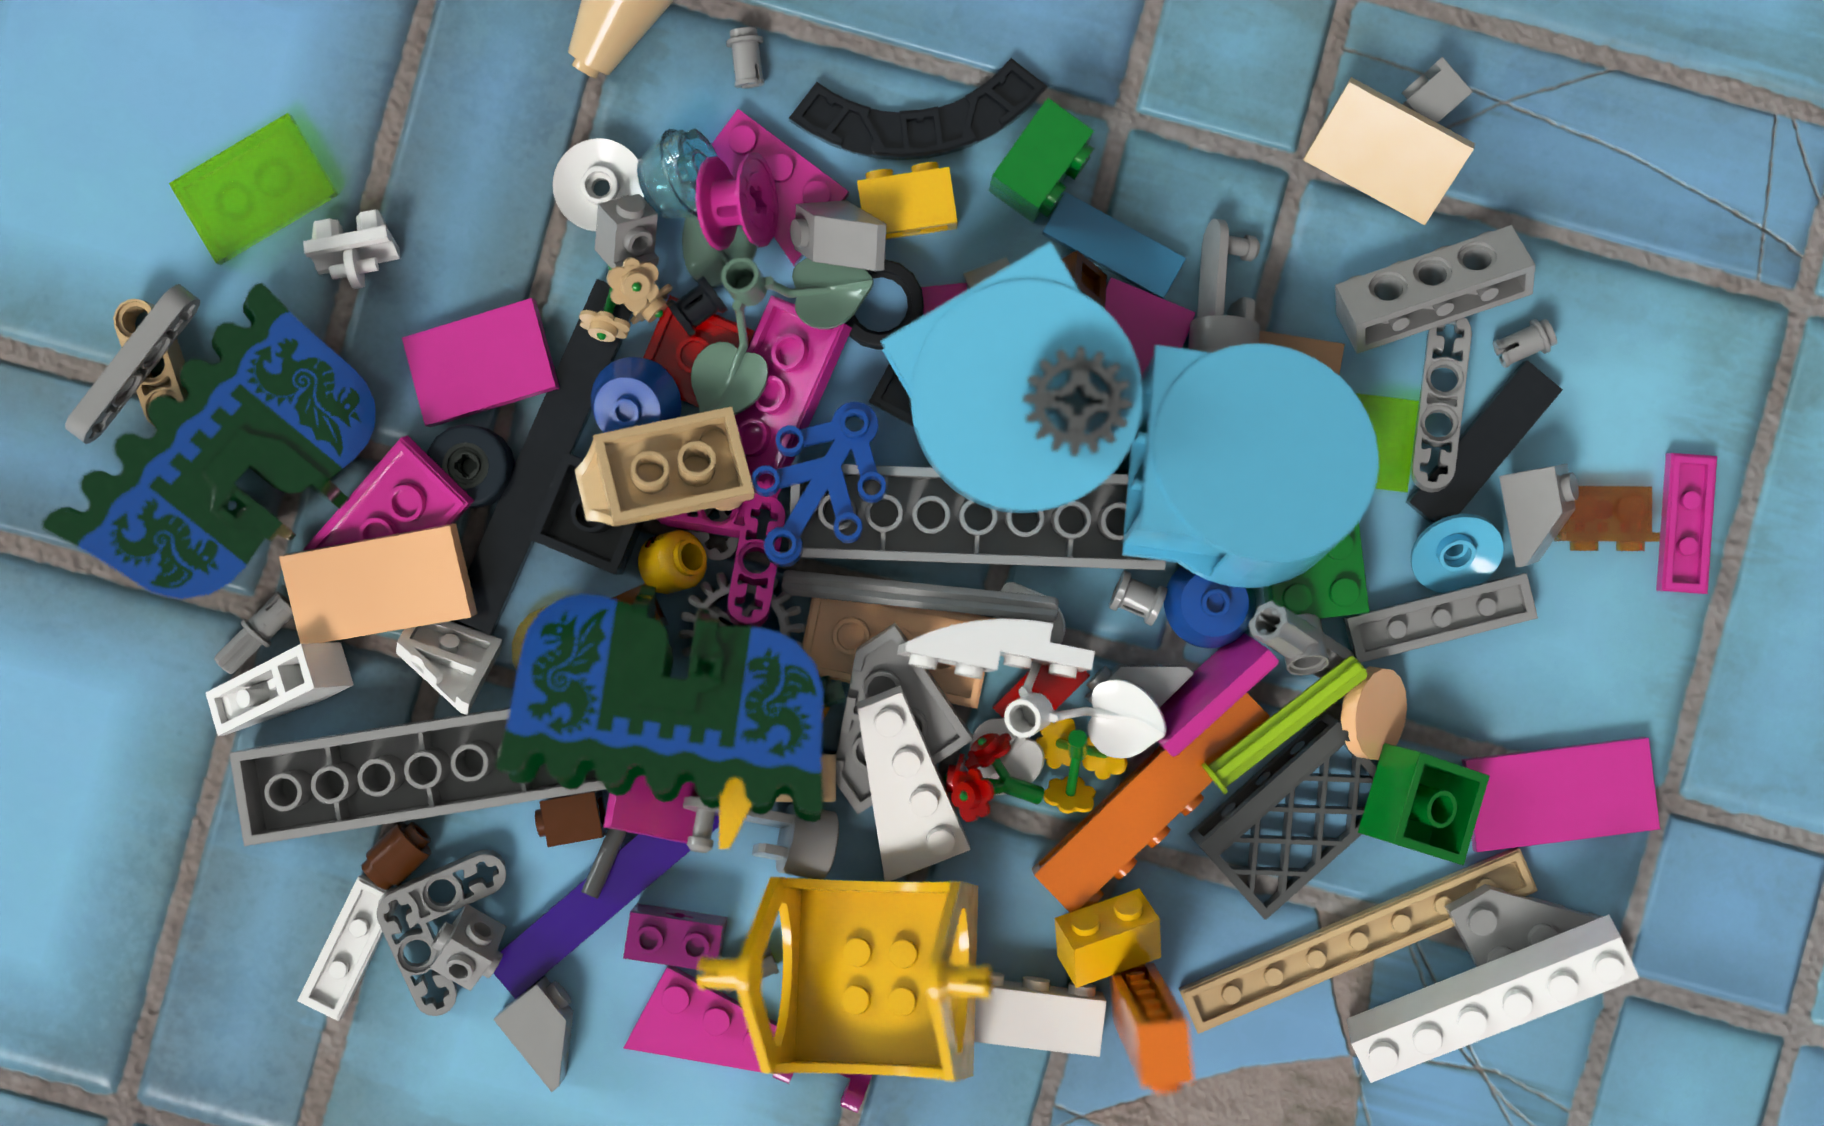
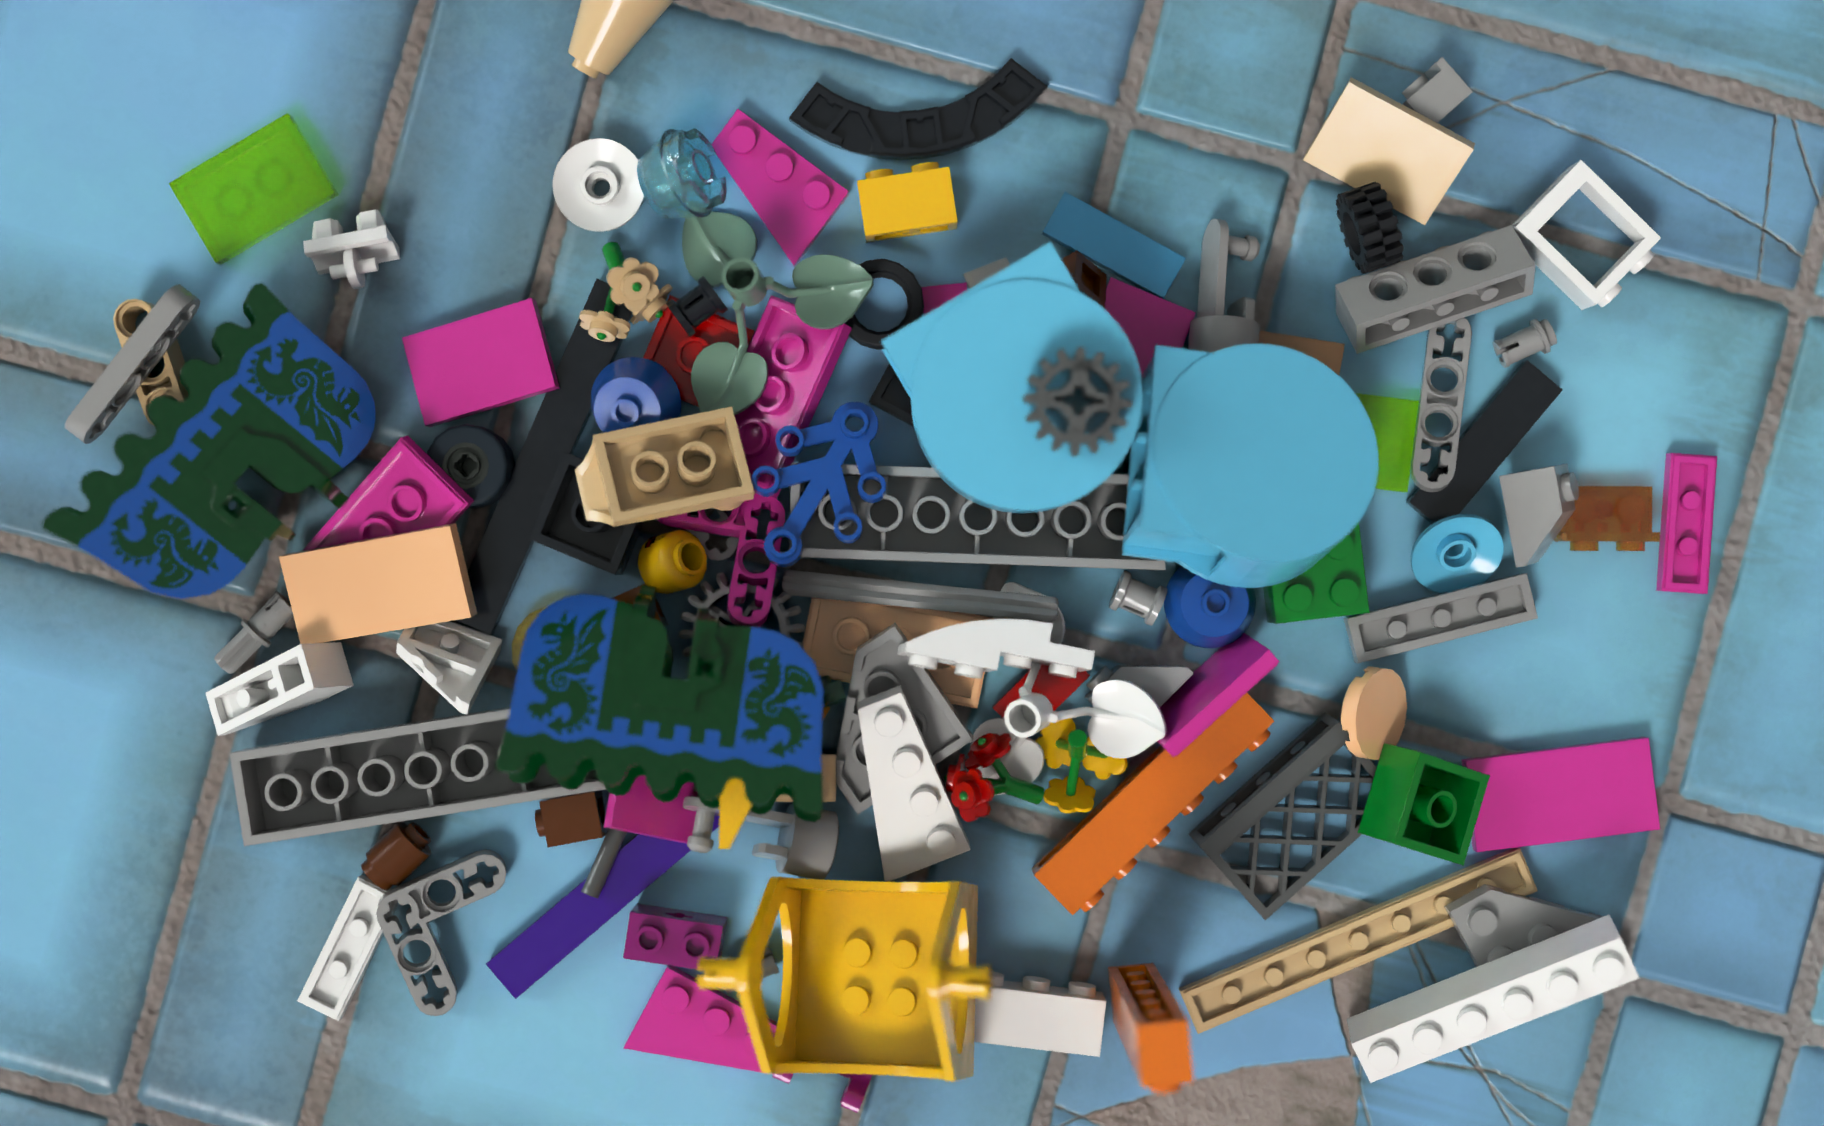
(468, 947): light grey brick -> none
(541, 1029): light grey slope -> none
(626, 230): light grey brick -> none
(732, 202): dark pink piece -> none
(746, 57): light grey pin -> none
(839, 235): light grey slope -> none
(1040, 160): green brick -> none
(1108, 937): yellow brick -> none
(1286, 722): lime axle -> none
(1297, 639): light grey piece -> none
(1369, 227): none -> black tyre
(1556, 266): none -> white window

